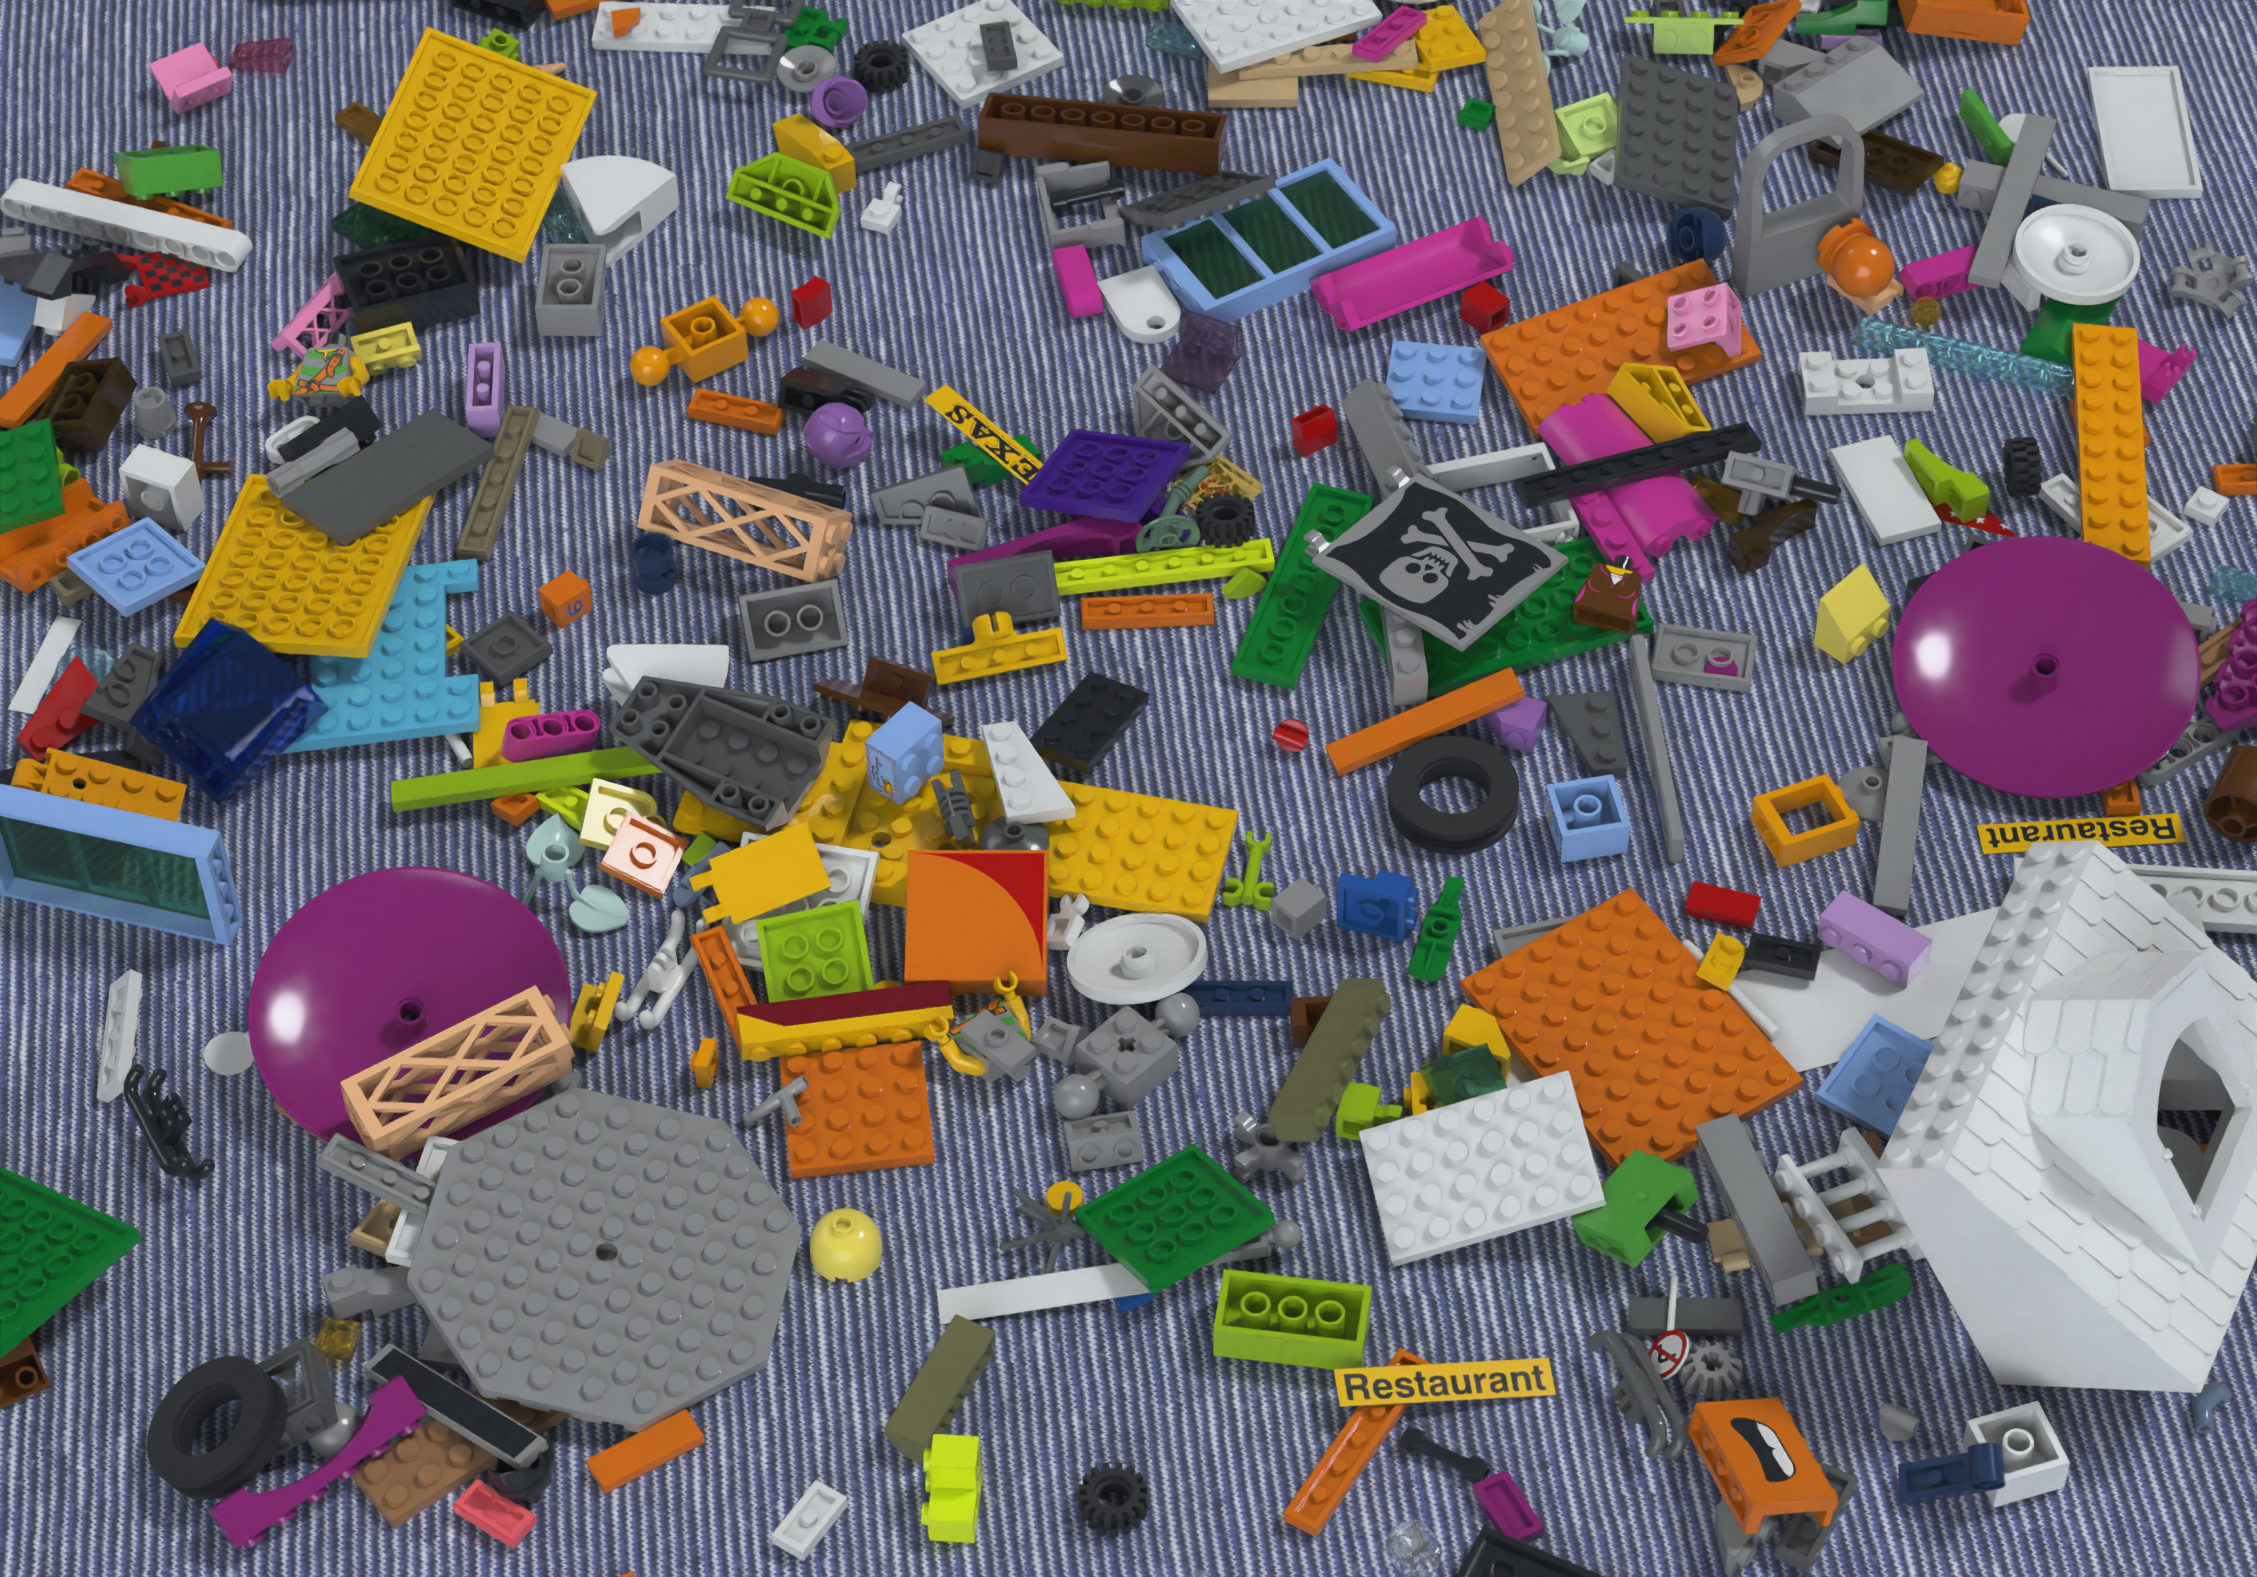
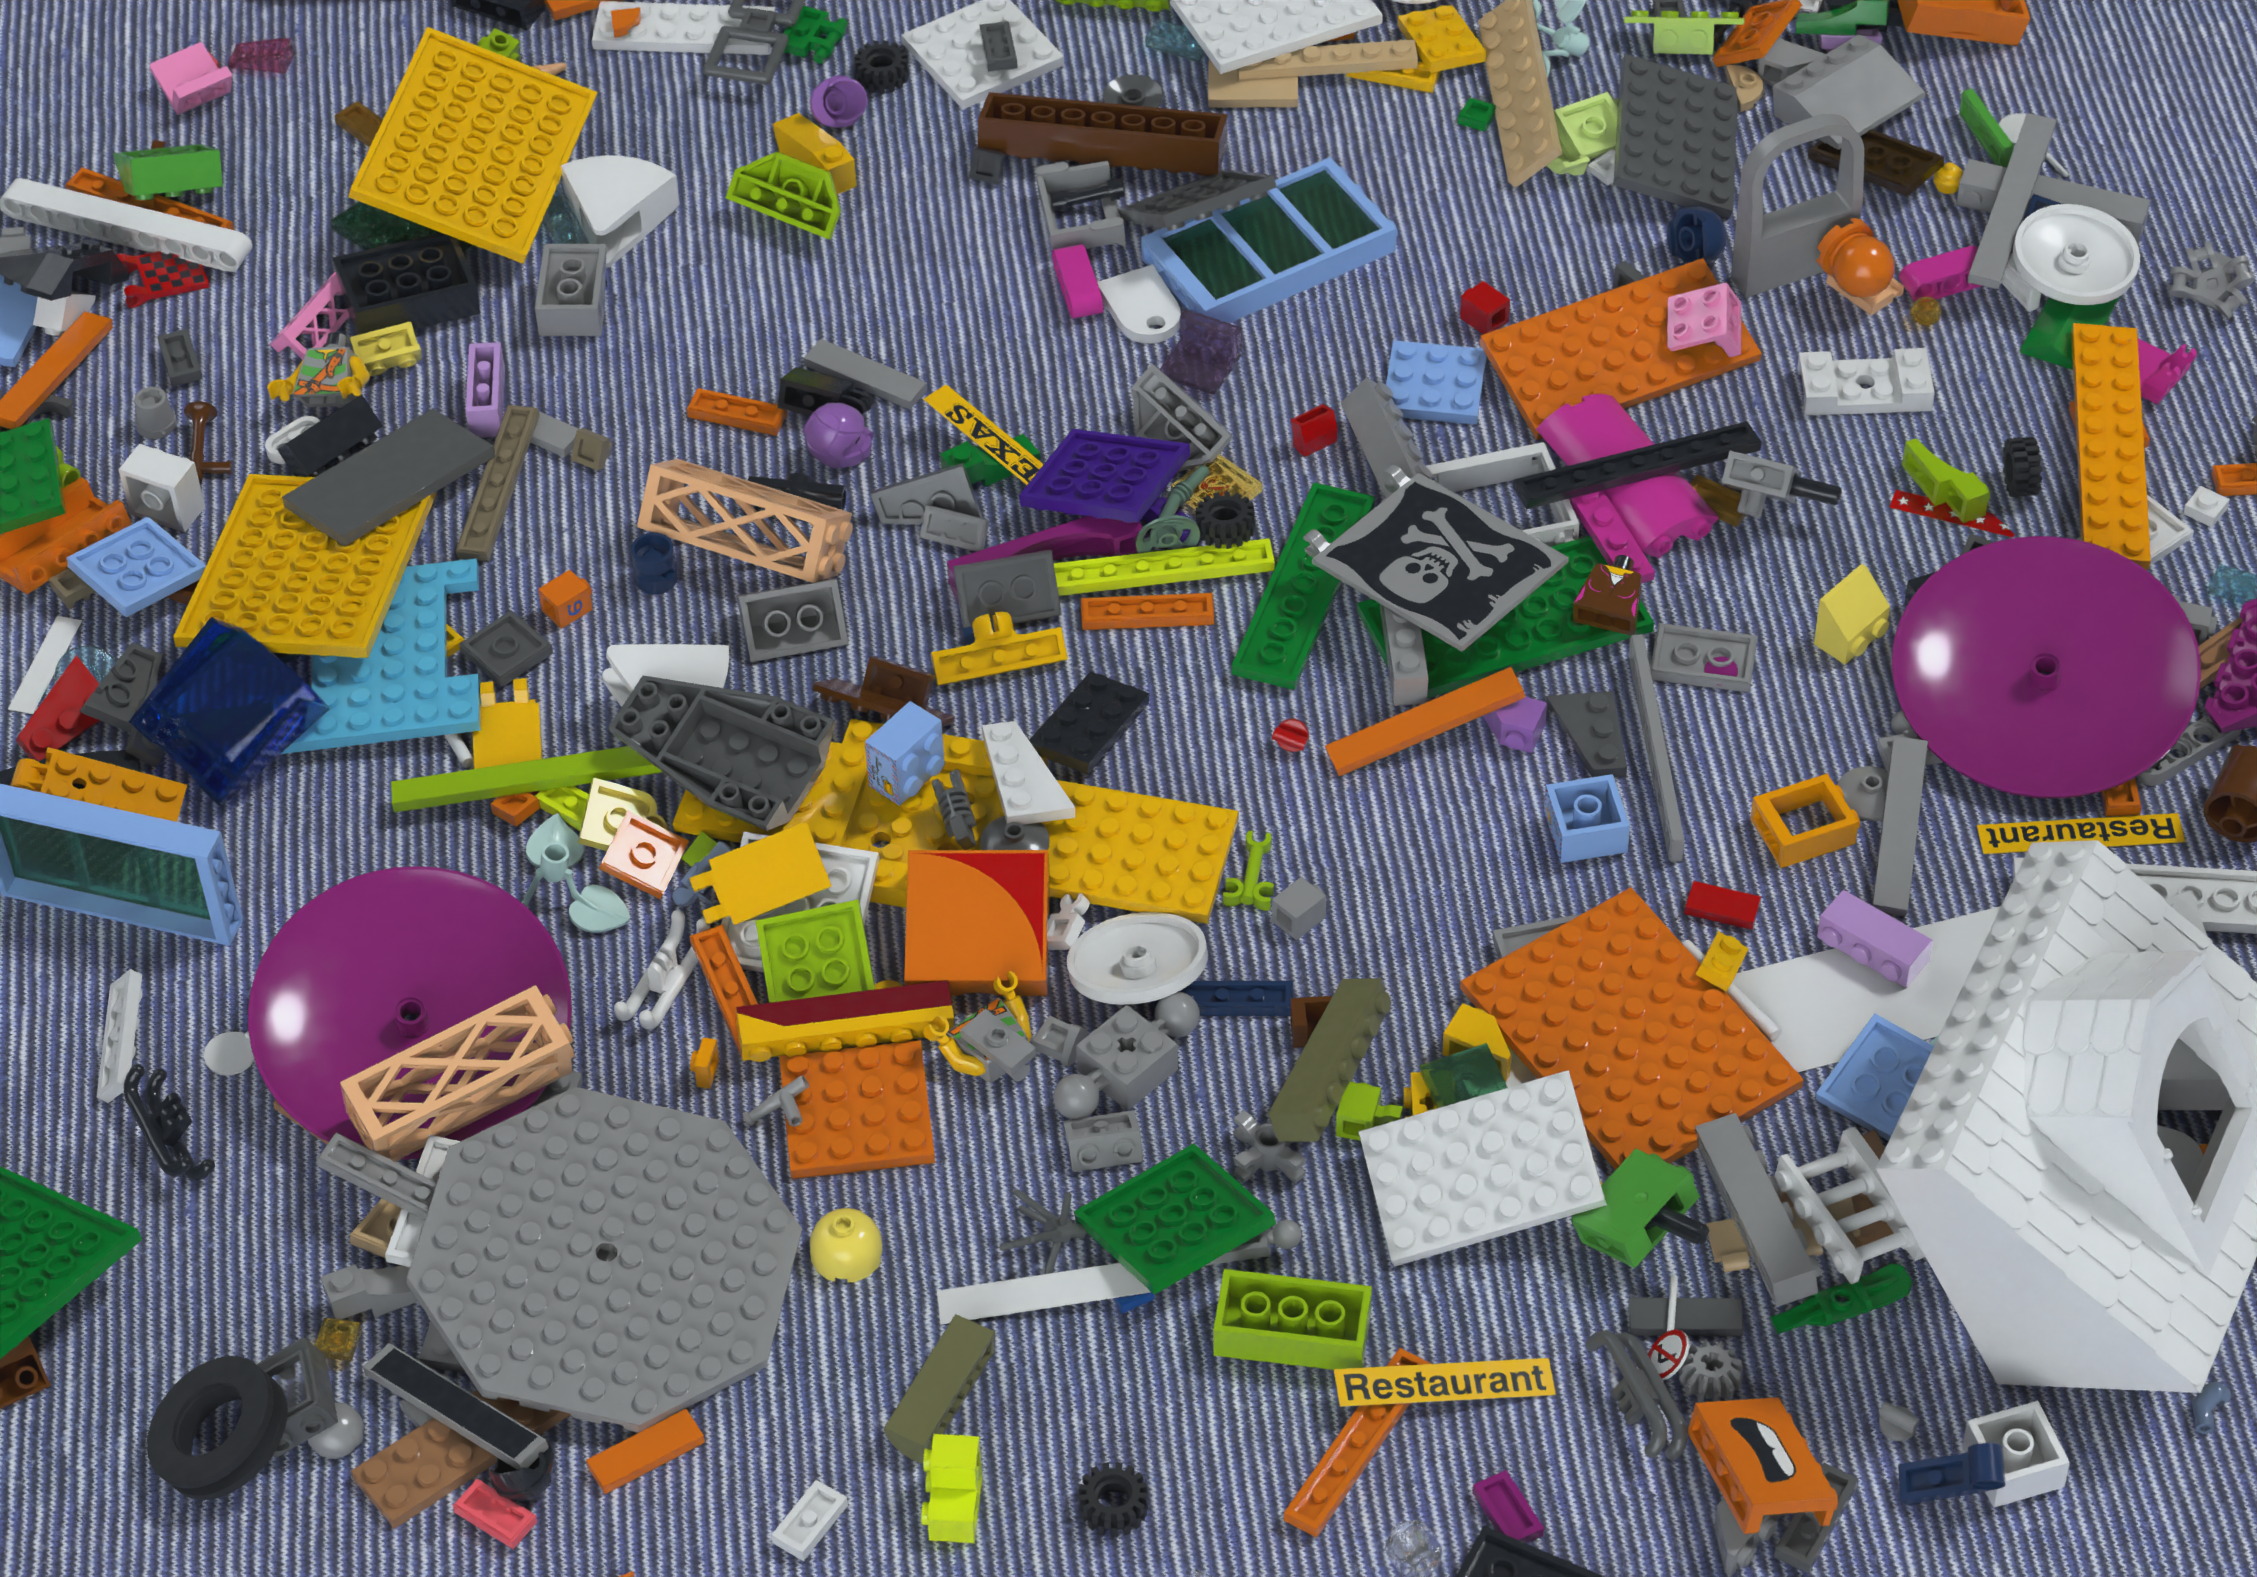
(88, 403): dark brown slope -> none
(295, 473): light grey axle -> none
(389, 1411): magenta arch -> none
(550, 735): dark pink beam -> none
(594, 1012): yellow bracket -> none
(704, 340): light orange brick -> none
(805, 68): light grey dish -> none
(812, 302): red piece -> none
(884, 213): white plate -> none
(908, 143): dark grey plate -> none
(1055, 1197): yellow tile -> none
(1244, 584): lime tile -> none
(1378, 905): blue plate -> none
(1389, 34): dark pink tile -> none
(1412, 274): dark pink cylinder -> none
(1416, 1442): black bar -> none
(1436, 946): green piece -> none
(1449, 831): black tyre -> none
(1657, 401): yellow wedge -> none
(1752, 546): dark brown slope -> none
(1783, 956): black plate -> none
(1885, 490): white tile -> none
(1967, 356): clear light blue tile -> none
(2063, 497): white plate -> none
(2144, 132): white tile -> none

